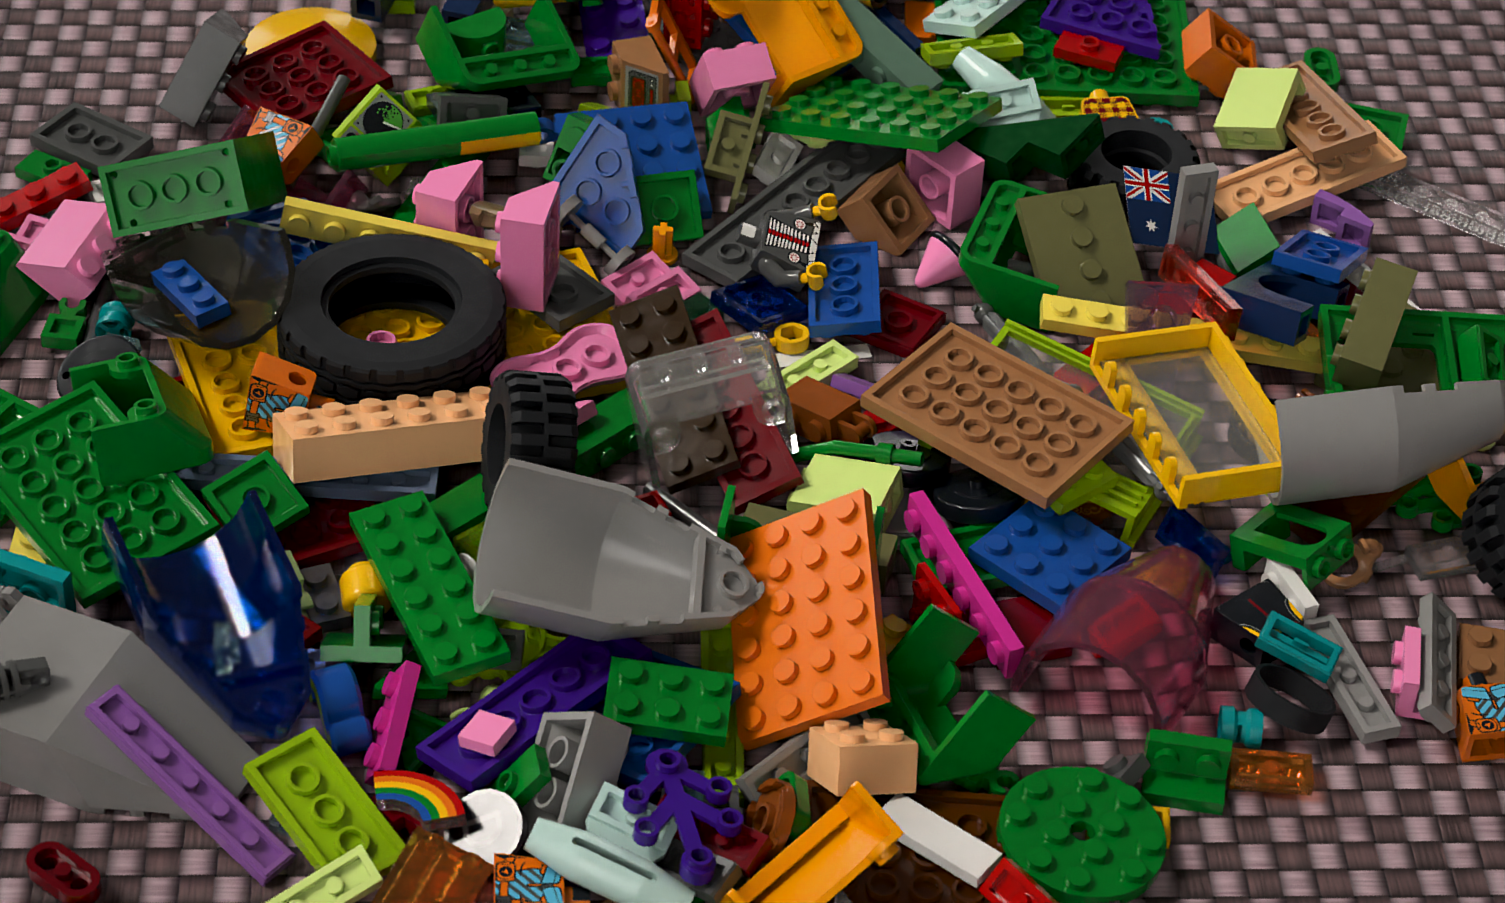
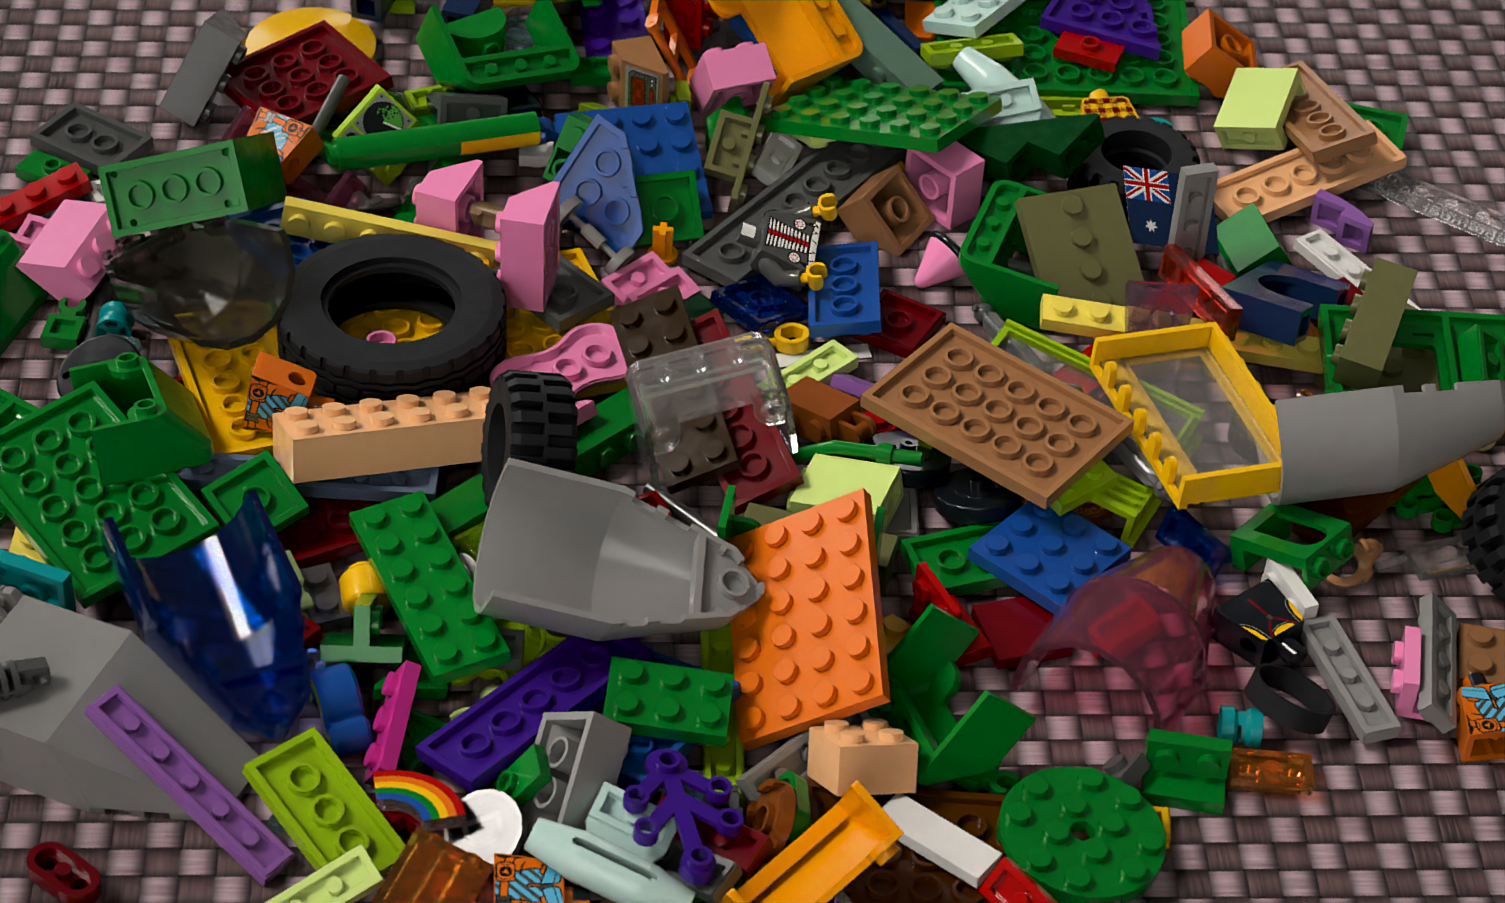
(191, 293): blue plate -> none
(226, 649): clear light blue plate -> none
(487, 733): bright pink tile -> none
(964, 583): dark pink plate -> none
(1296, 651): teal tile -> none
(1319, 256): blue plate -> none
(1324, 64): green plate -> none

